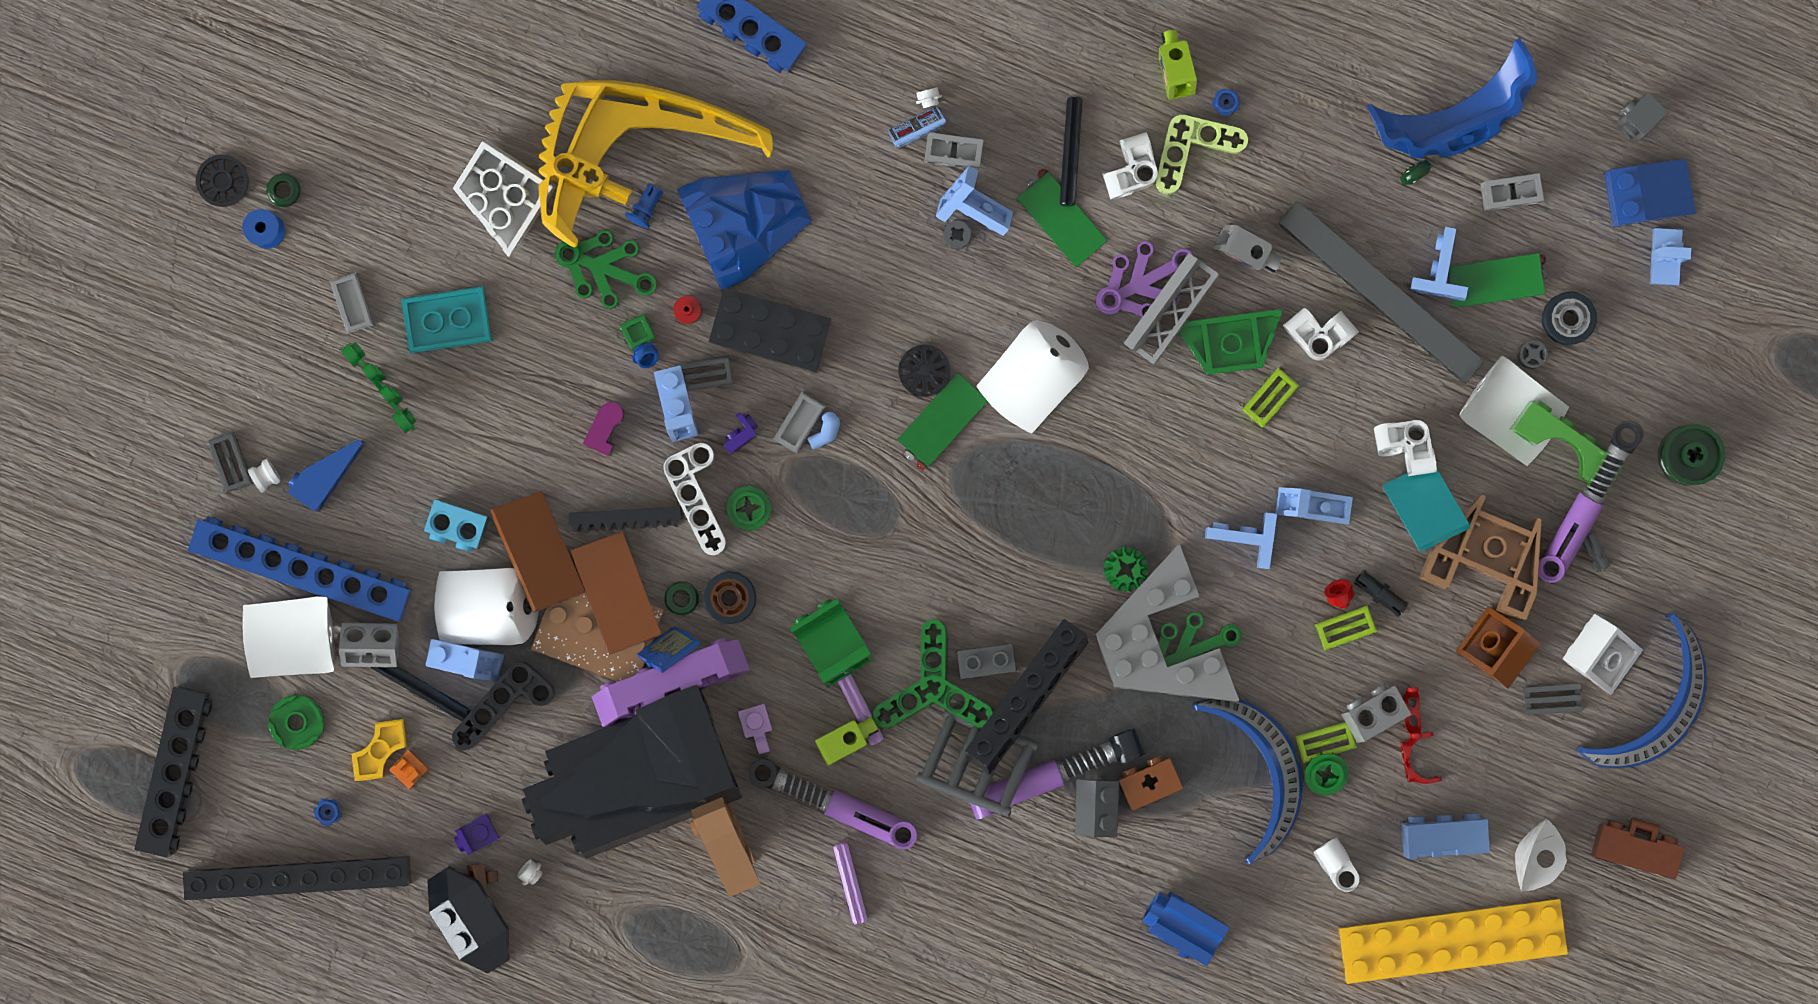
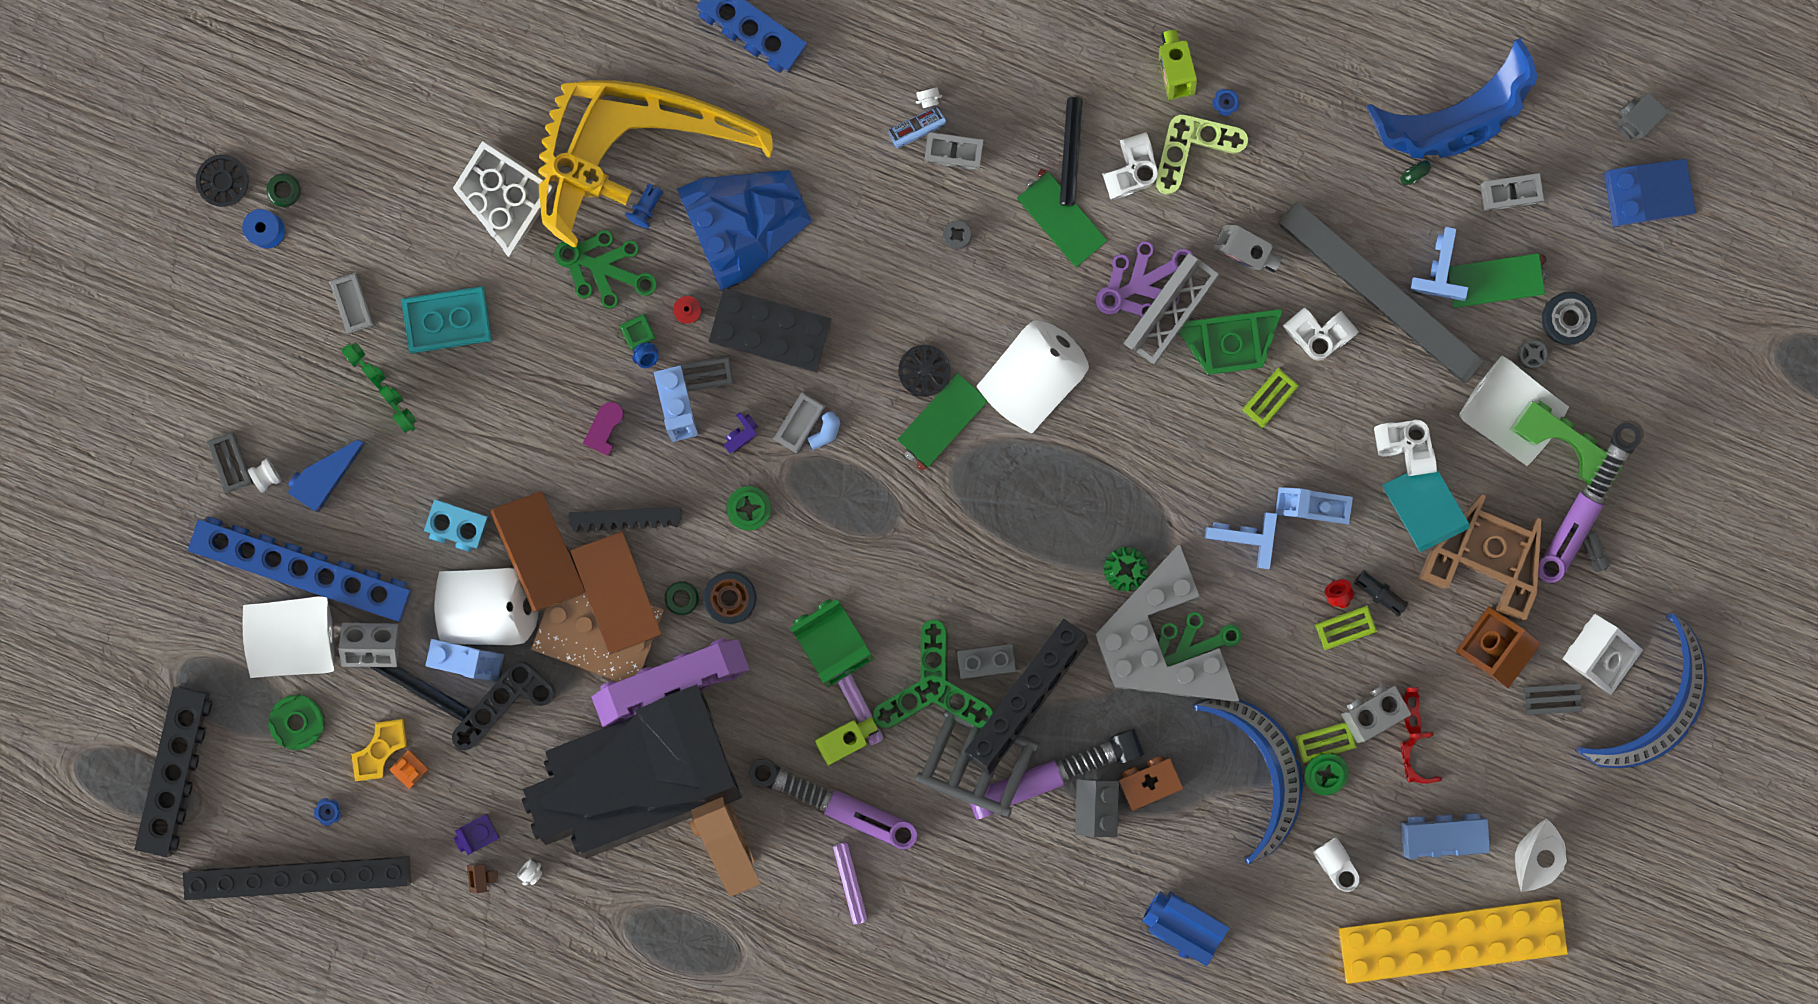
(468, 919): black wedge -> none
(668, 649): blue piece -> none
(700, 501): white beam -> none
(756, 723): lavender plate -> none
(974, 204): light blue bracket -> none
(1649, 855): copper piece -> none
(1667, 256): light blue bracket -> none
(1707, 450): dark green wheel -> none

